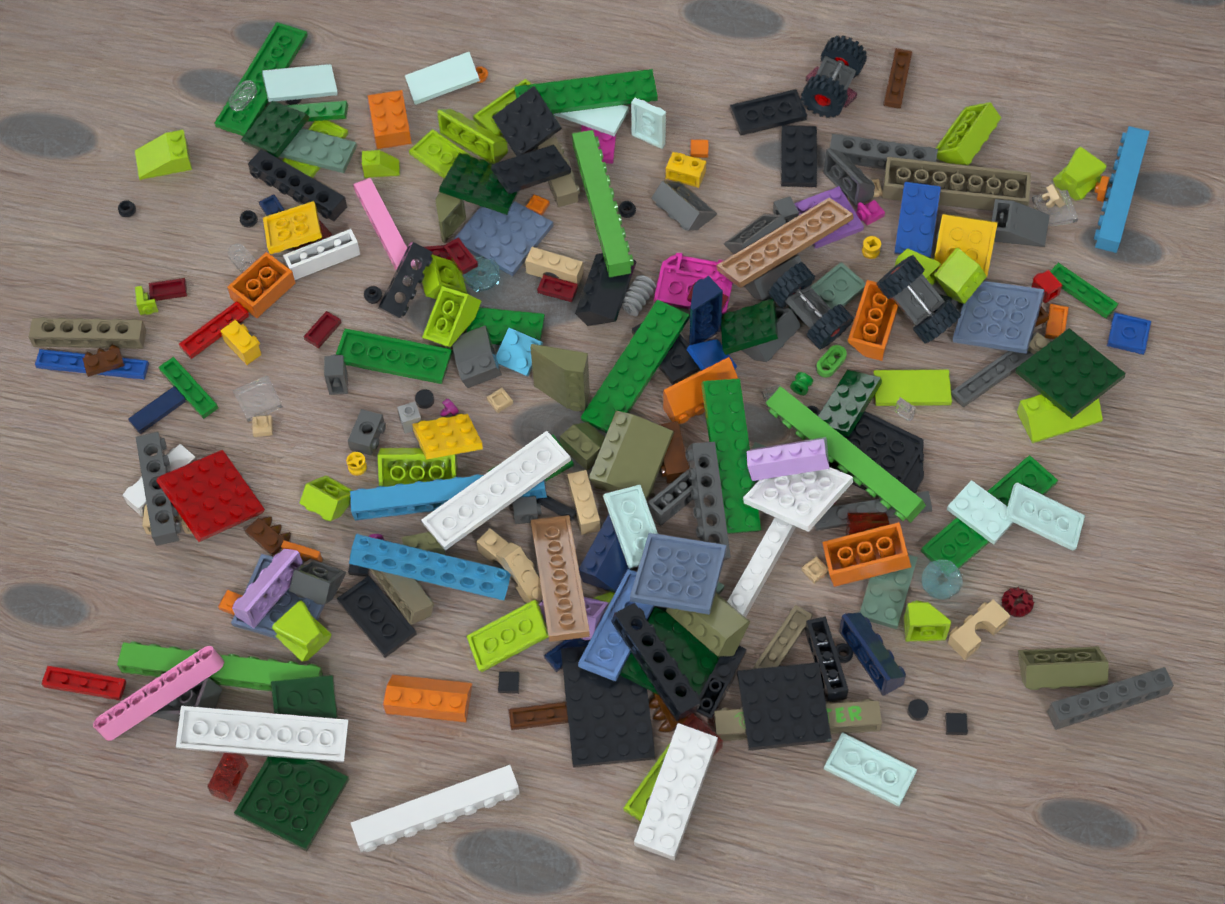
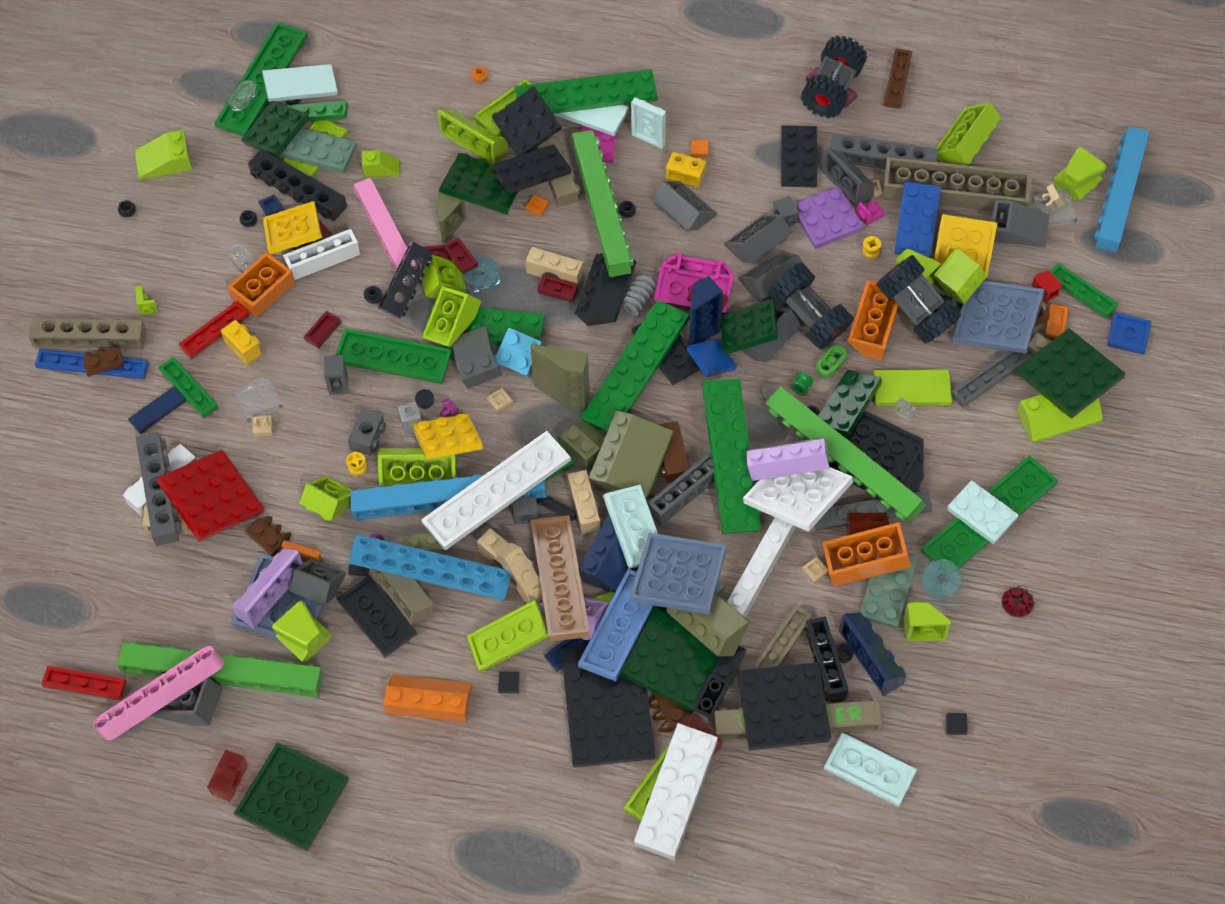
(168, 289): dark red tile -> none
(228, 601): orange plate -> none
(262, 734): white plate -> none
(305, 697): dark green plate -> none
(389, 119): orange brick -> none
(435, 808): white brick -> none
(436, 152): lime tile -> none
(442, 78): light aqua tile -> none
(503, 236): sand blue plate -> none
(538, 716): reddish brown tile -> none
(678, 706): black brick -> none
(686, 397): orange slope -> none
(707, 452): dark grey brick -> none
(768, 112): black plate -> none
(784, 242): medium nougat plate -> none
(838, 286): sand green plate -> none
(917, 709): black tile -> none
(989, 617): tan arch -> none
(1044, 516): light aqua tile -> none
(1063, 667): olive slope -> none
(1101, 188): orange plate -> none
(1110, 698): dark grey brick -> none

